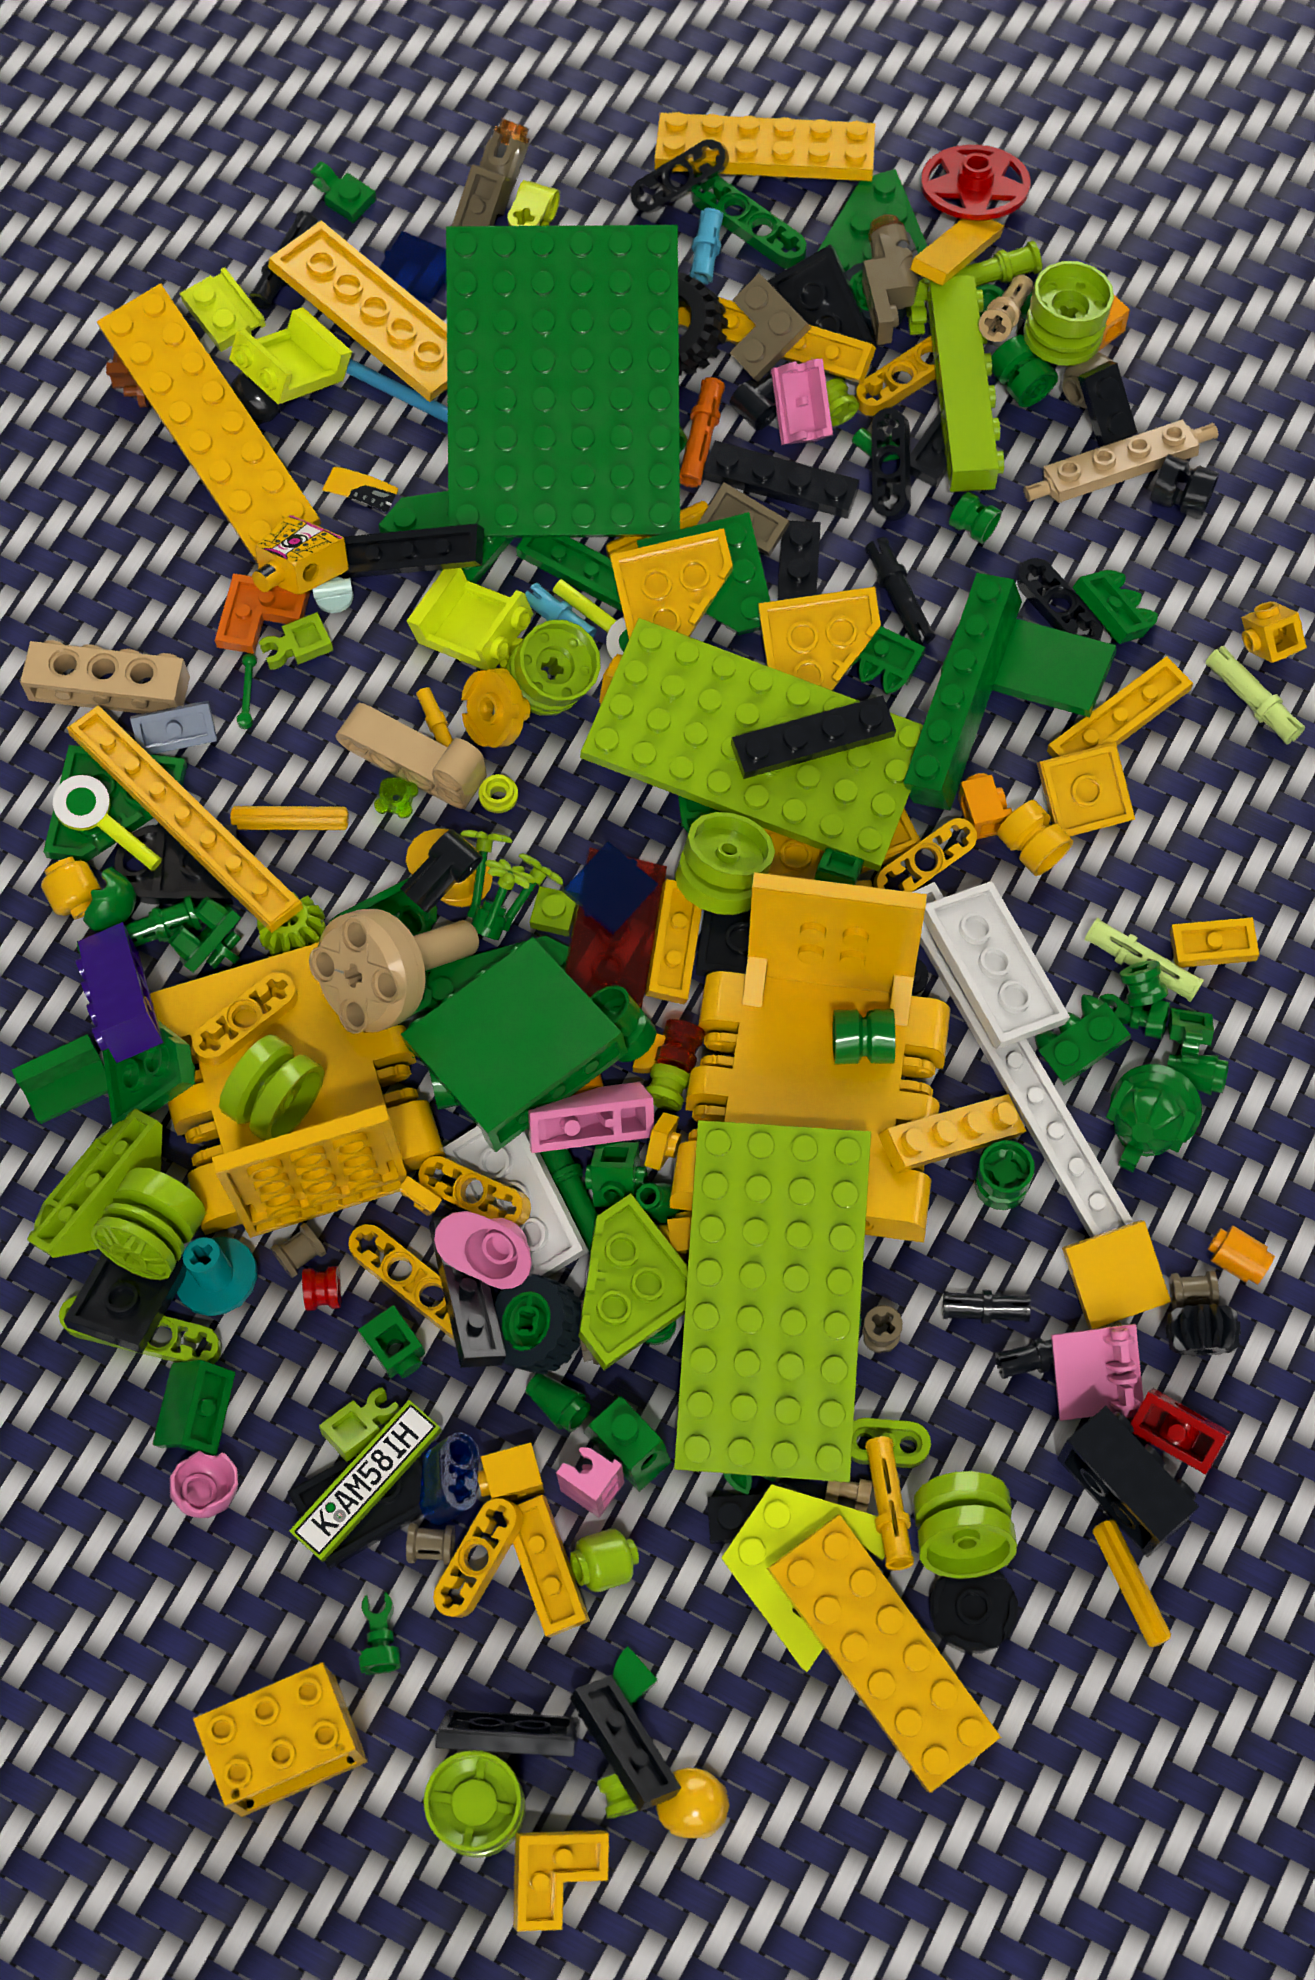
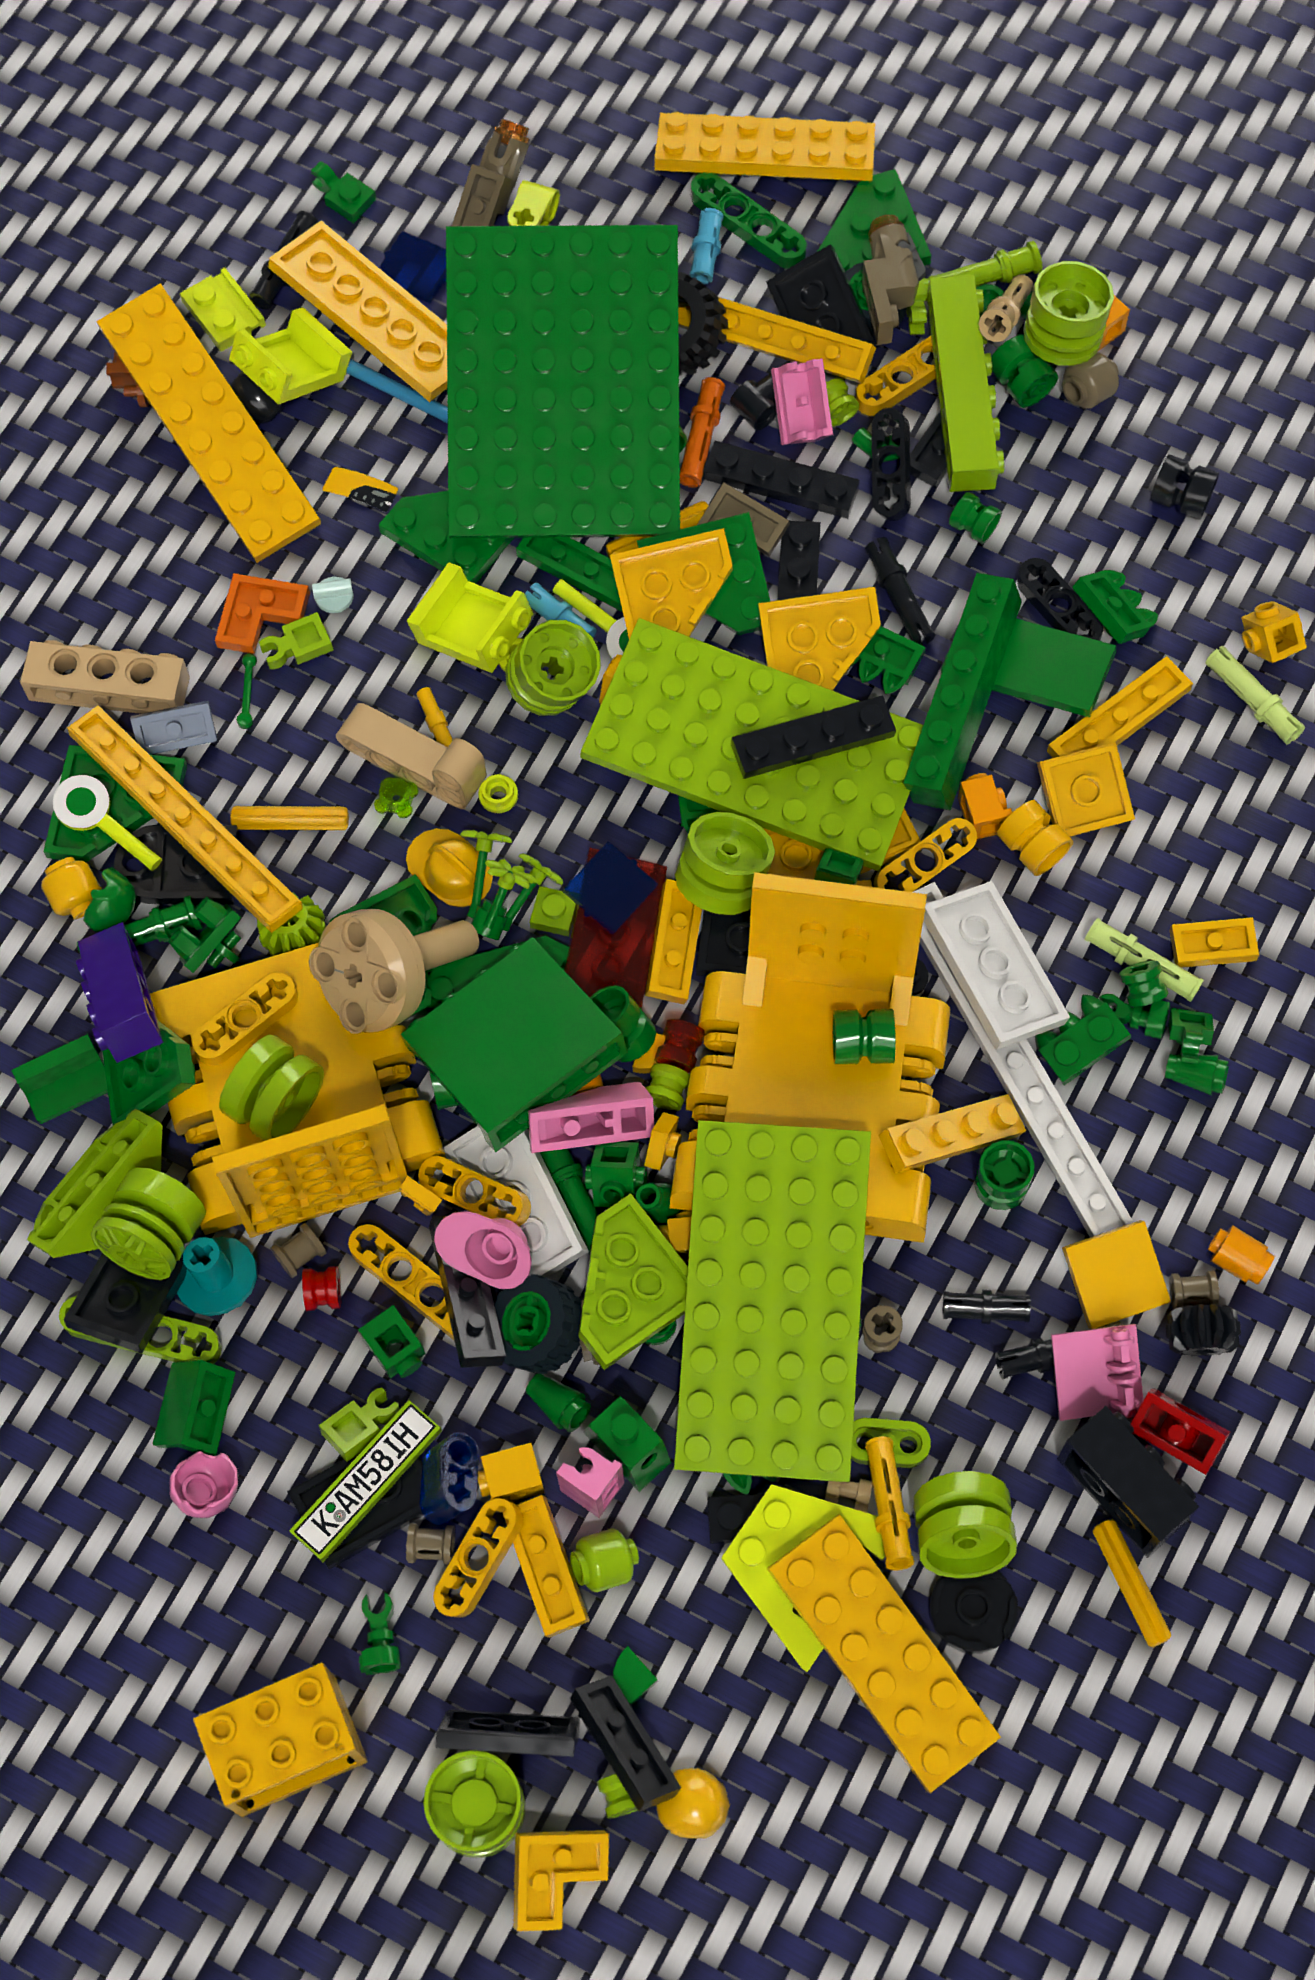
(298, 557): yellow torso -> none
(414, 550): black plate -> none
(448, 862): black piece -> none
(496, 691): yellow plate -> none
(698, 154): black beam -> none
(775, 331): dark tan plate -> none
(956, 249): yellow tile -> none
(975, 181): red wheel -> none
(1107, 403): black plate -> none
(1119, 461): tan plate -> none
(1153, 1112): green helmet -> none

